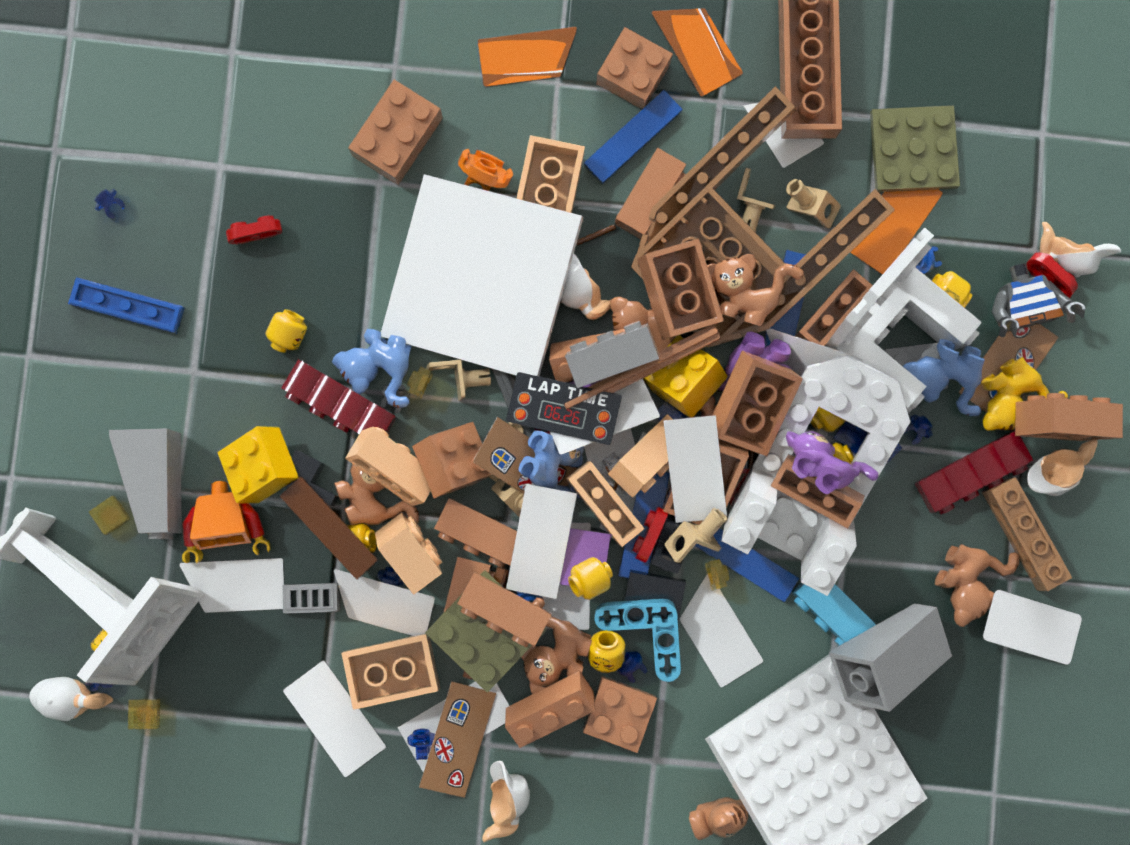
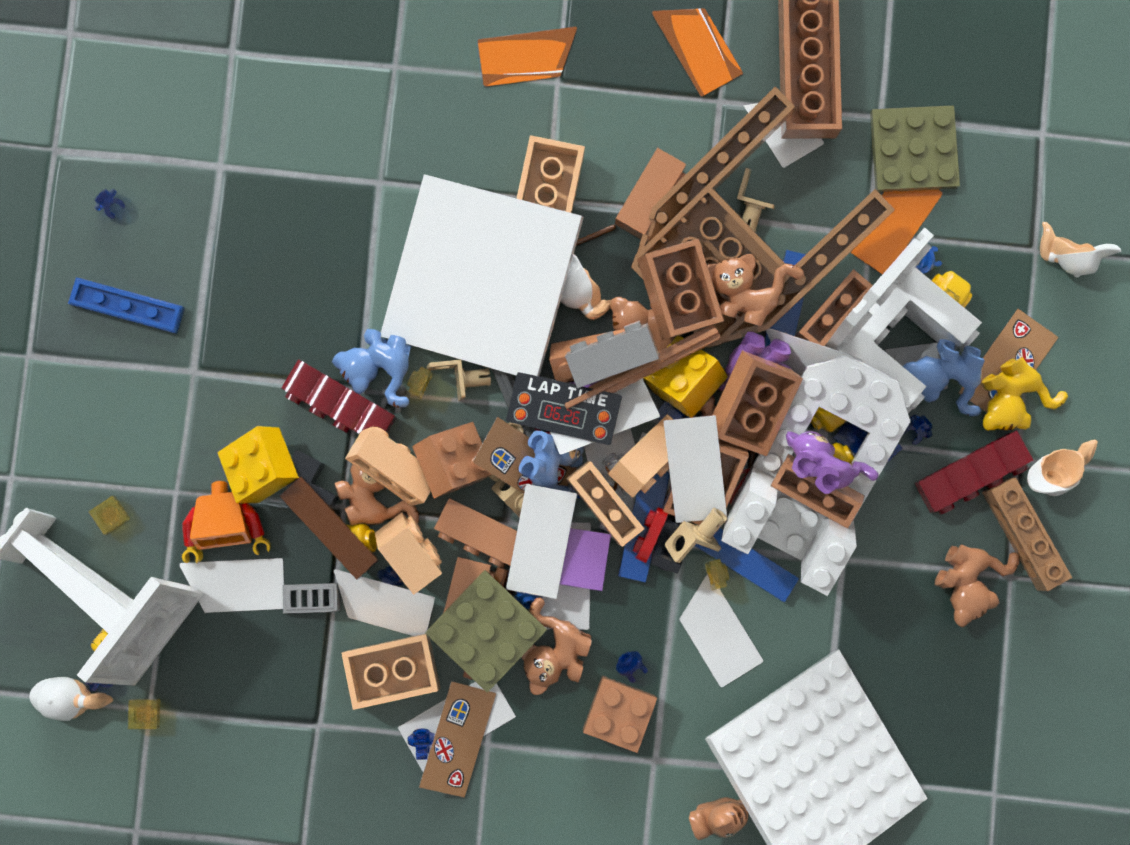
(152, 478): light grey slope -> none
(264, 228): red plate -> none
(286, 331): yellow head -> none
(331, 718): white sticker -> none
(396, 132): nougat brick -> none
(484, 170): orange tile -> none
(503, 610): nougat brick -> none
(508, 801): hair -> none
(549, 709): nougat brick -> none
(590, 578): yellow head -> none
(606, 651): yellow head -> none
(633, 137): blue tile -> none
(634, 68): nougat brick -> none
(653, 586): black tile -> none
(658, 625): medium azure beam -> none
(812, 202): tan bracket -> none
(833, 612): medium azure brick -> none
(891, 658): light grey slope -> none
(1031, 302): torso -> none
(1032, 627): white sticker -> none
(1045, 265): red plate -> none
(1069, 418): nougat brick -> none

